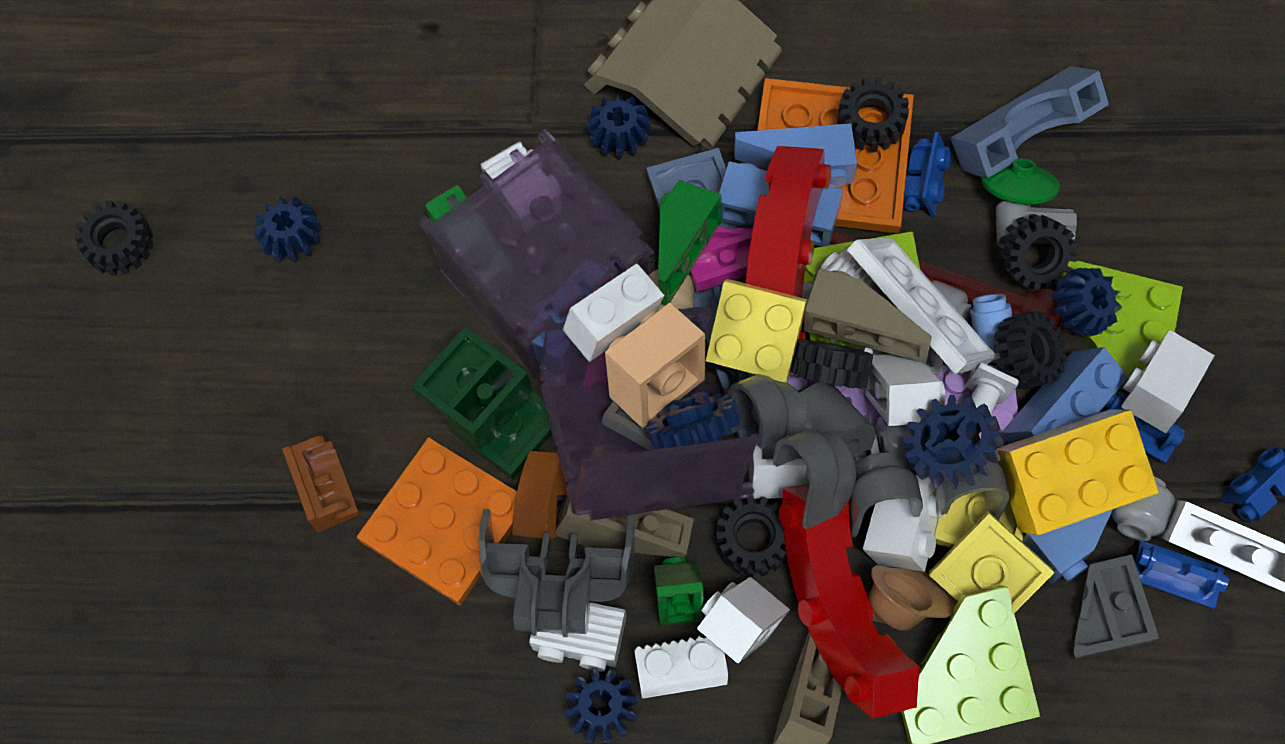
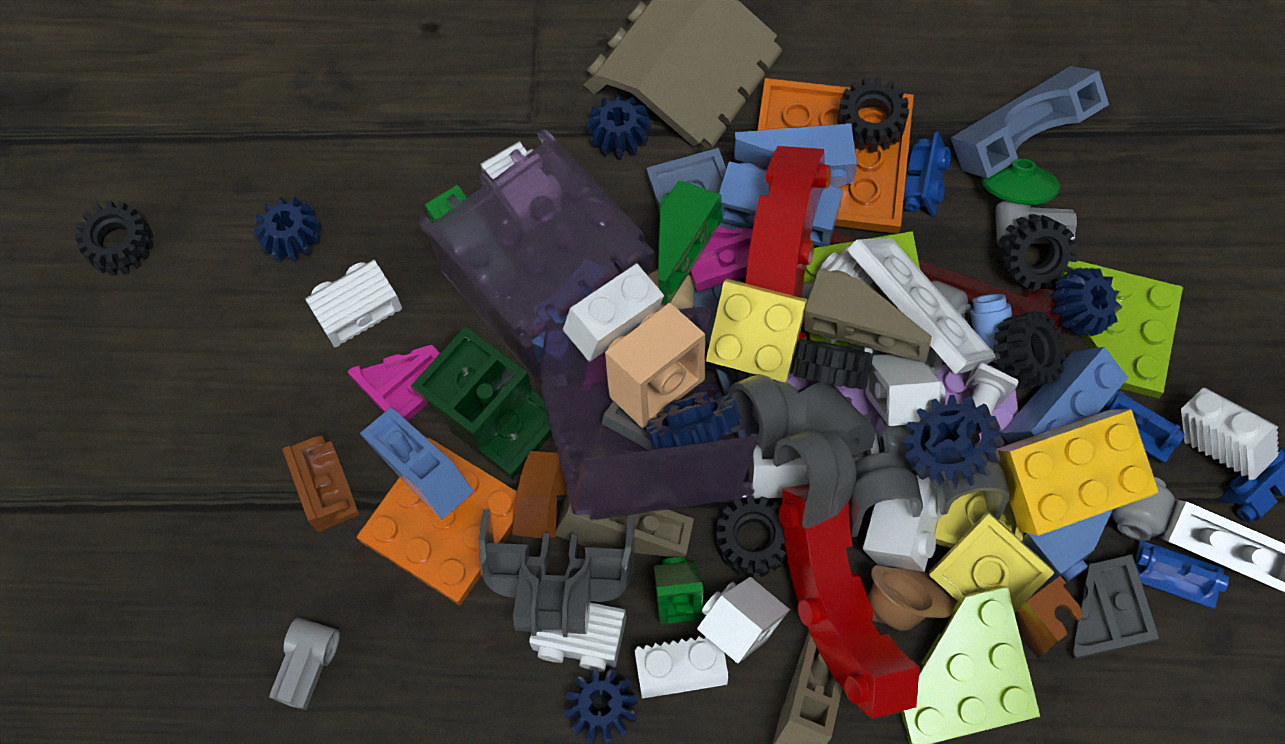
(307, 650): none -> light grey piece
(353, 302): none -> white brick
(391, 381): none -> dark pink wing
(418, 462): none -> medium blue slope
(1037, 617): none -> dark orange hinge
(1167, 381): white brick -> none
(1229, 433): none -> white brick

